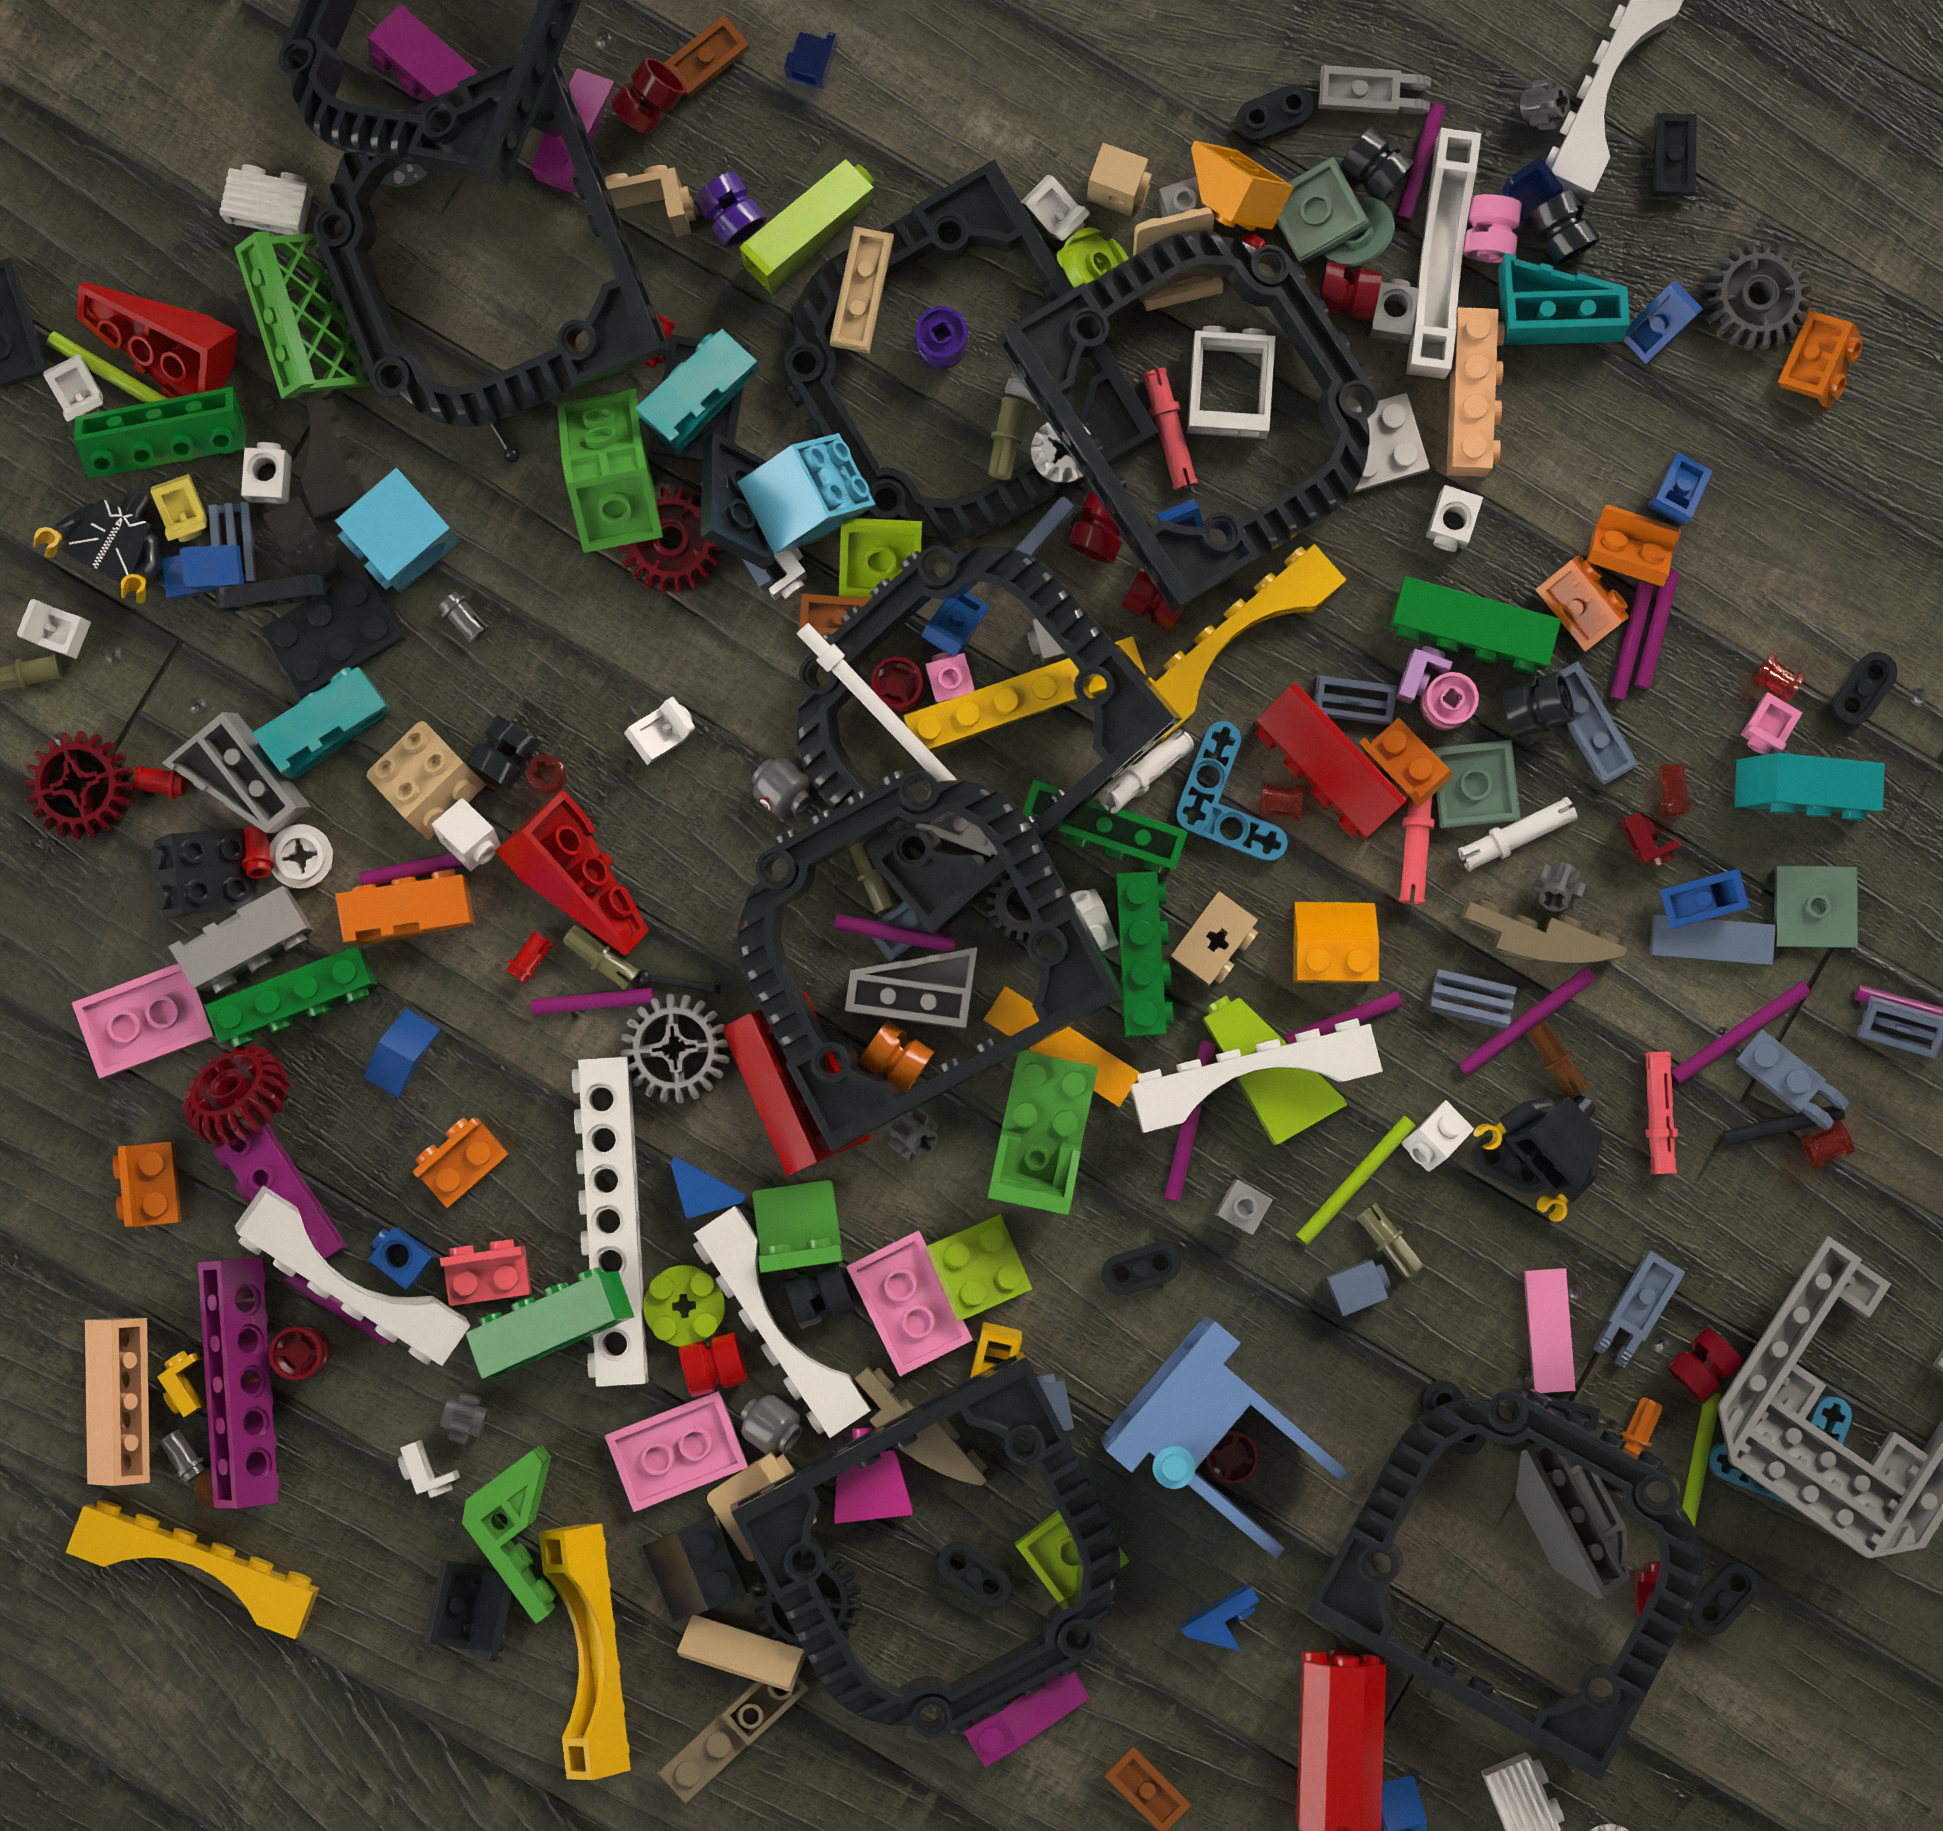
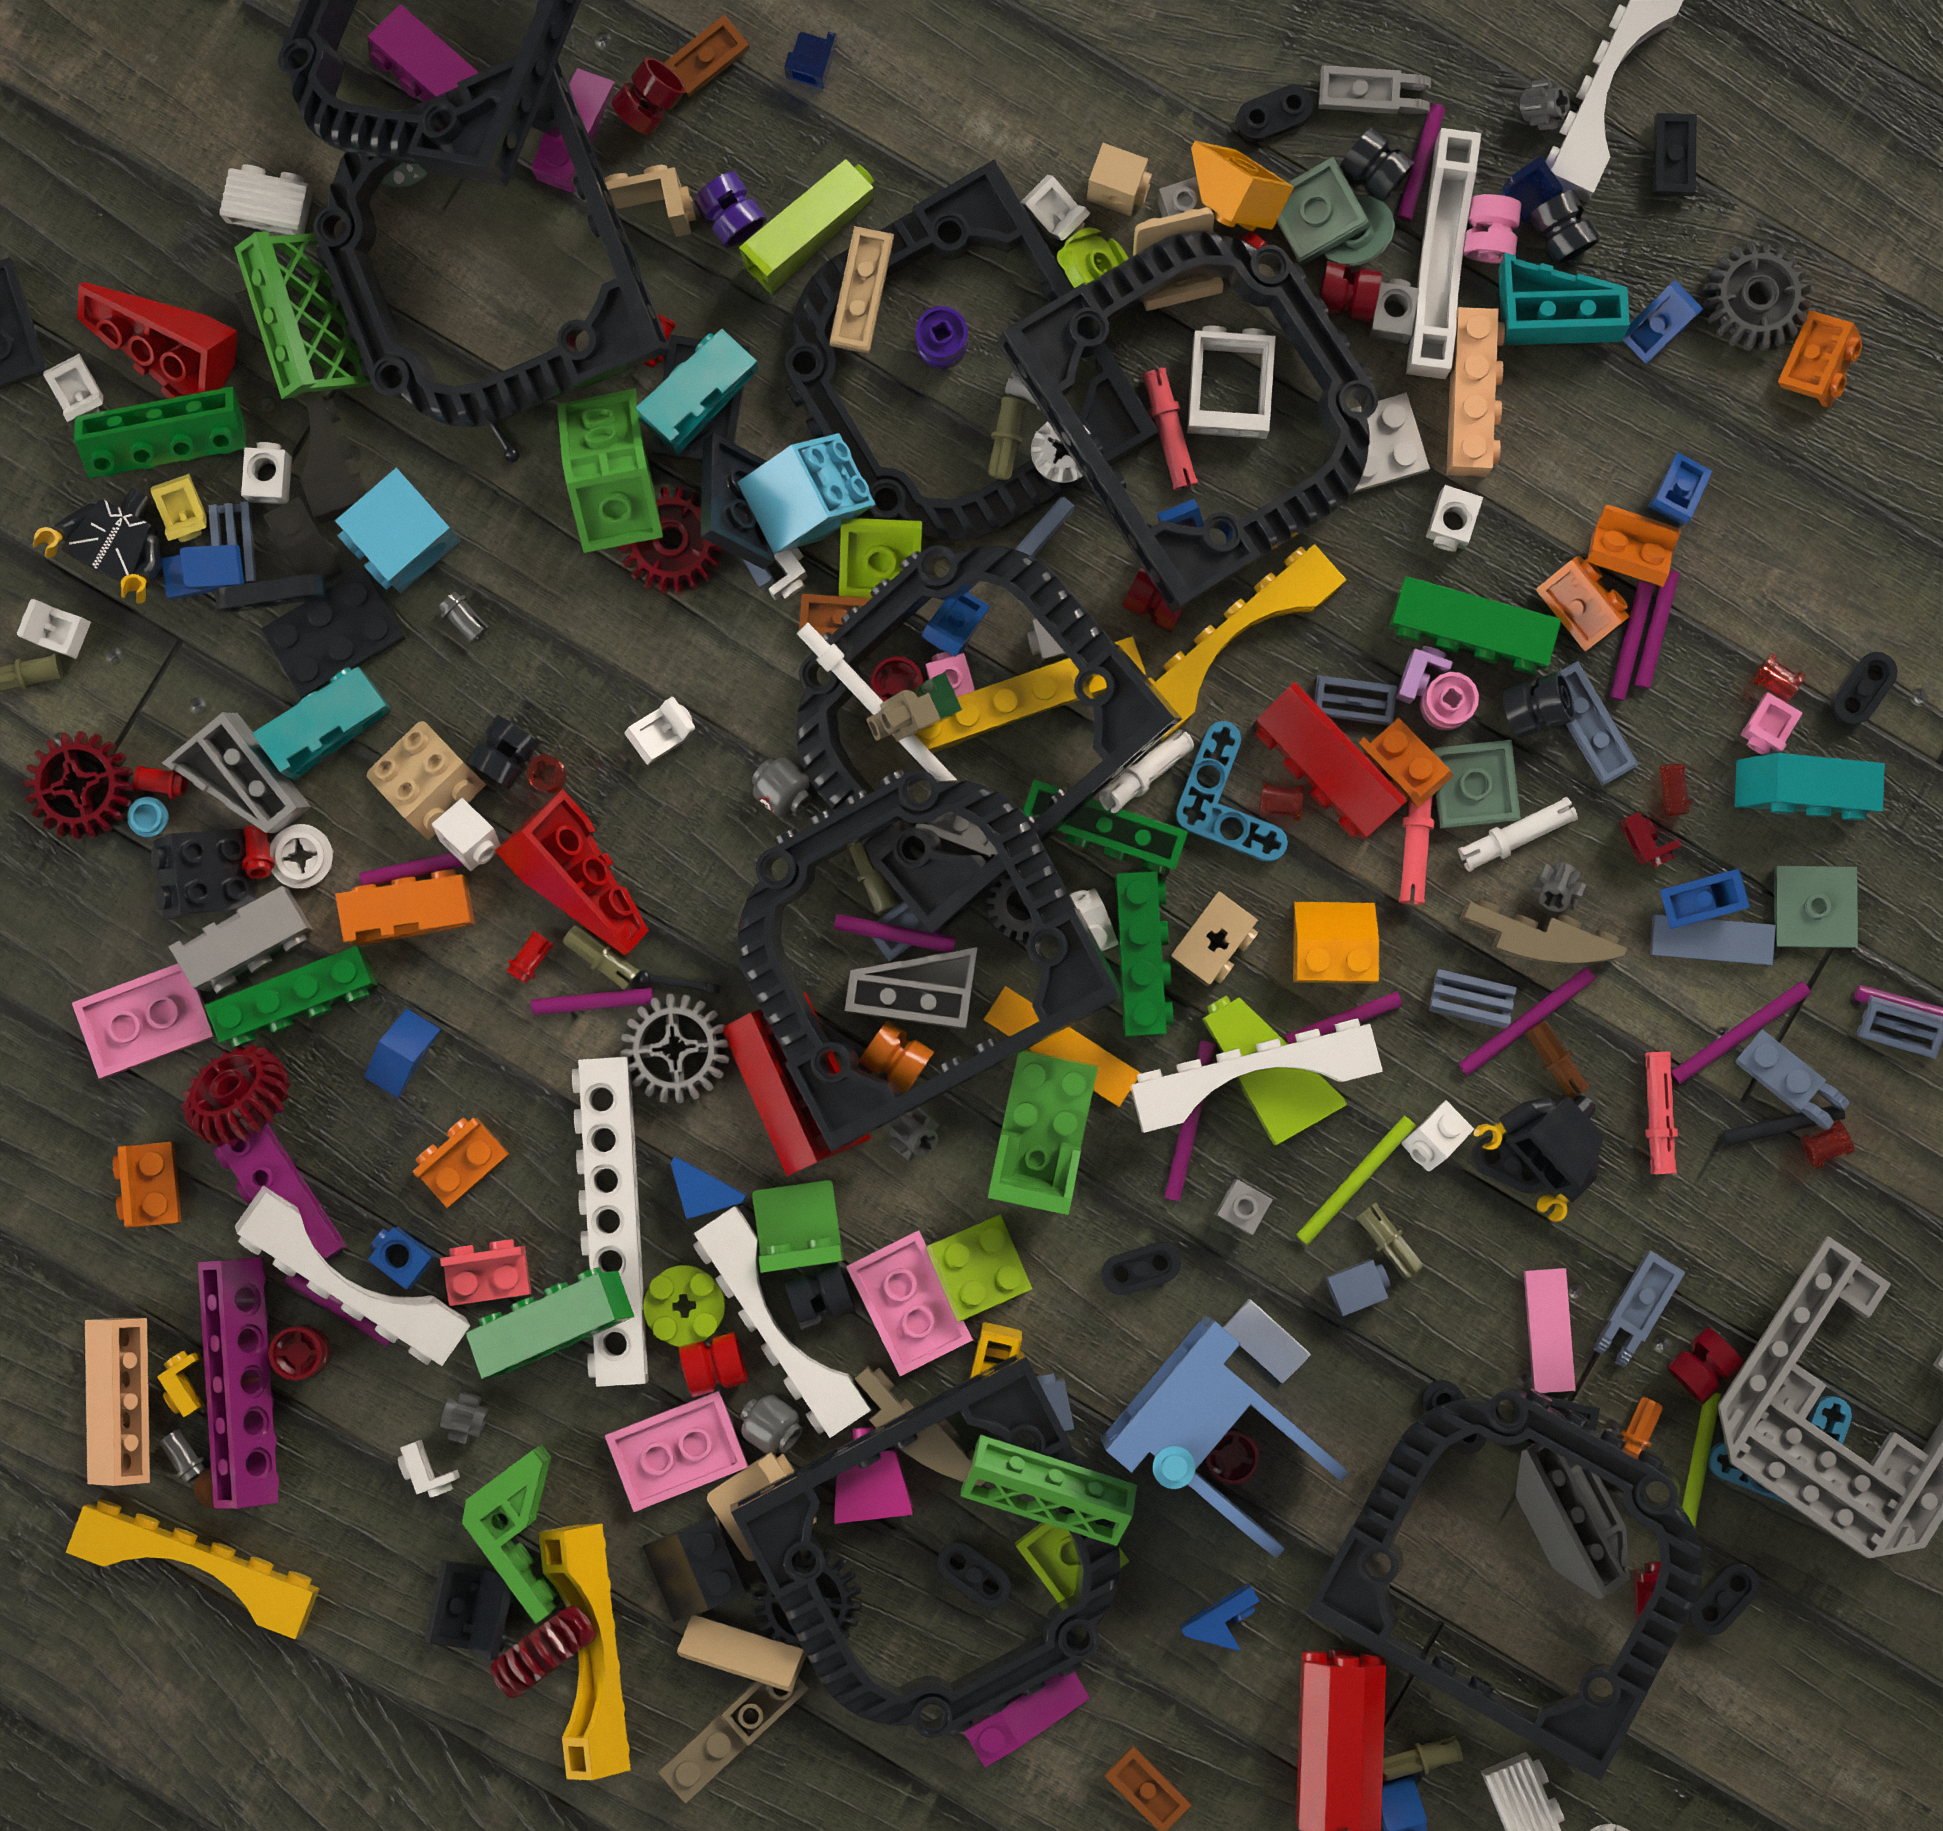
(104, 369): lime bar -> none
(148, 817): none -> medium azure plate
(542, 1651): none -> dark red gear
(915, 709): none -> dark tan hips
(1053, 1485): none -> bright green fence
(1096, 534): dark red wheel -> none
(1266, 1341): none -> white slope
(1422, 1758): none -> olive axle

